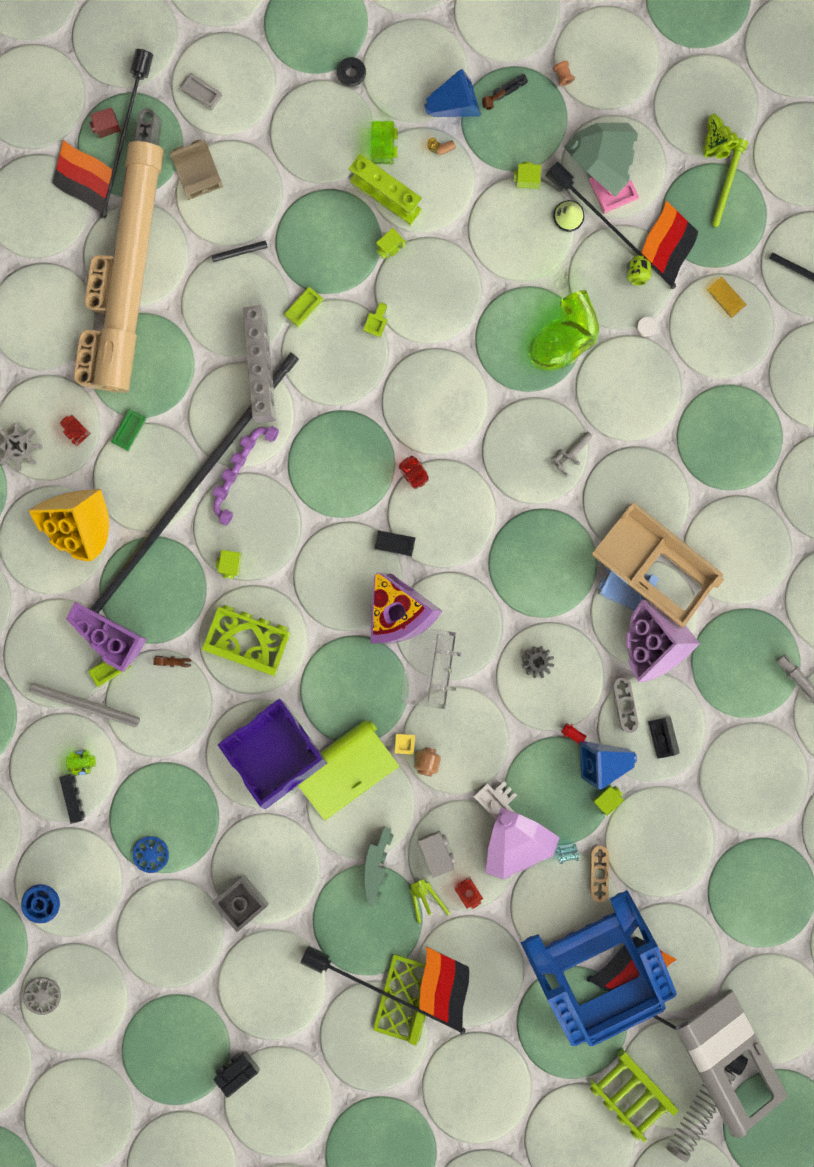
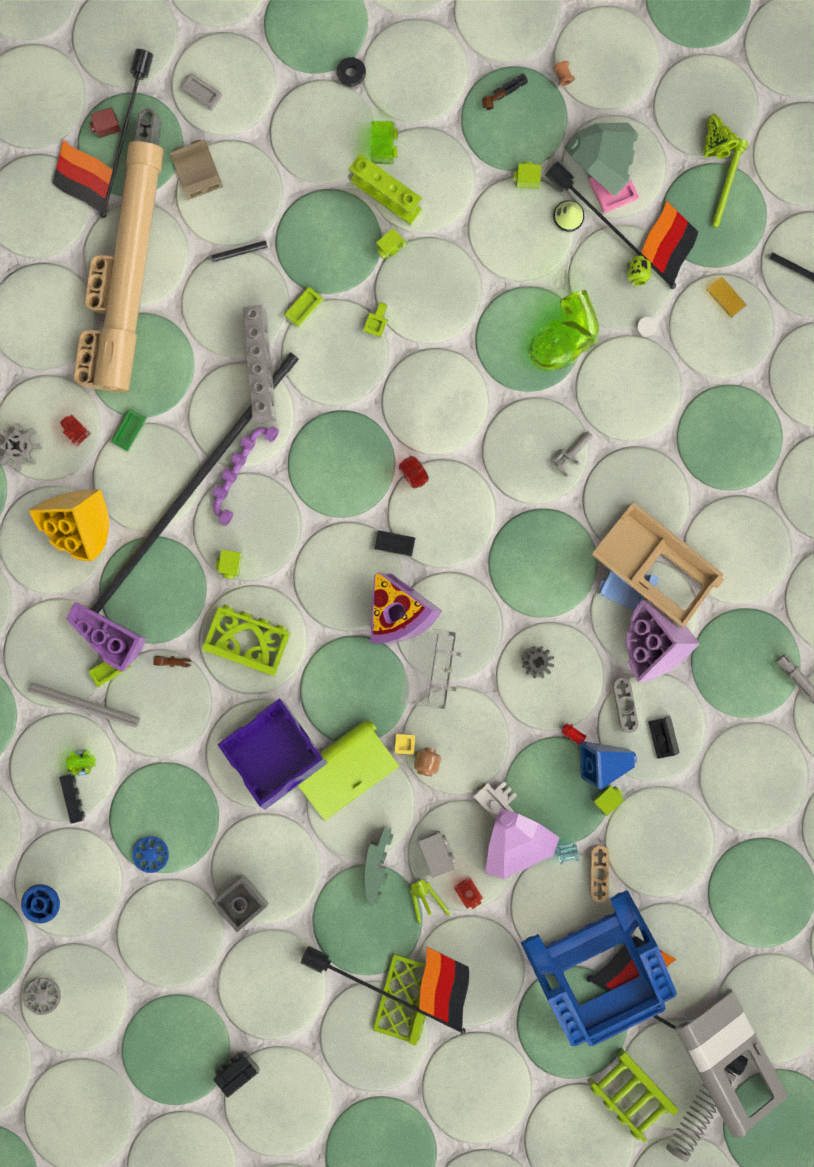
(439, 148): arm -> none
(454, 98): blue slope -> none

